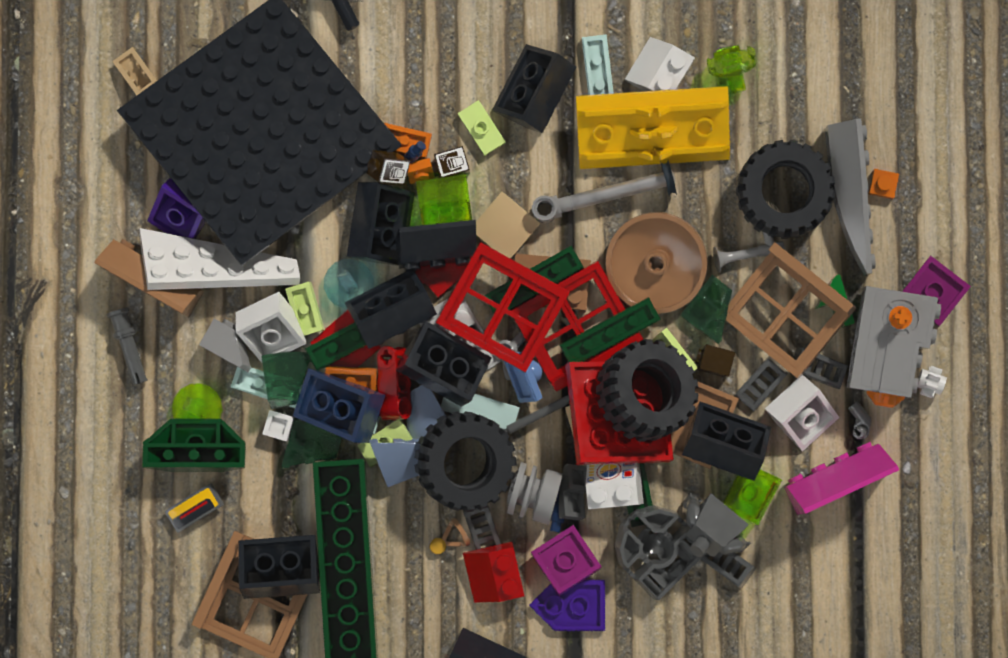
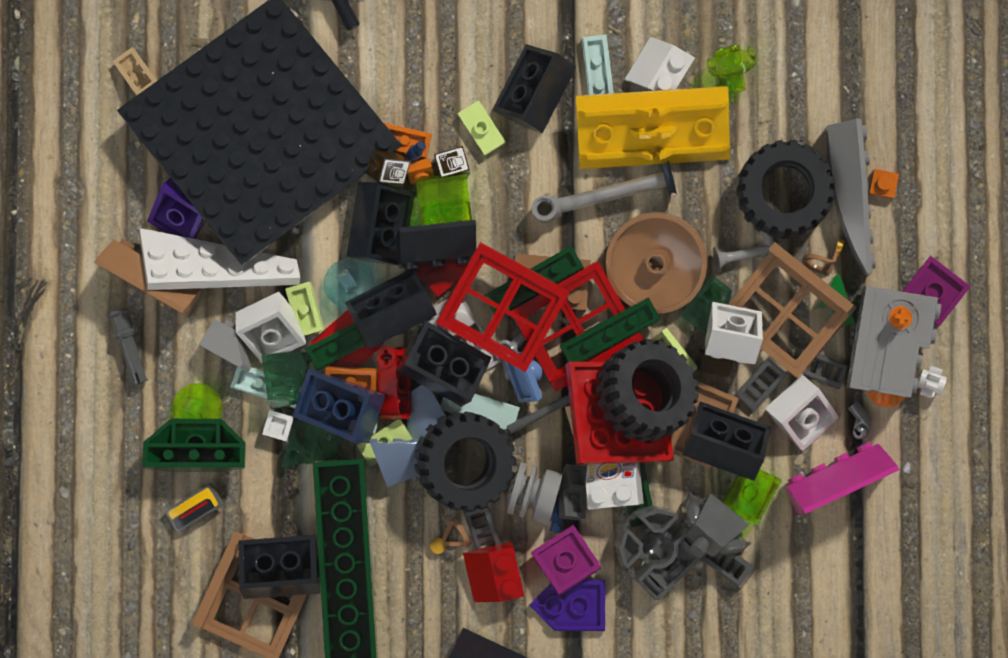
(505, 226): tan tile -> none
(734, 333): none -> white slope
(822, 270): none -> medium nougat piece

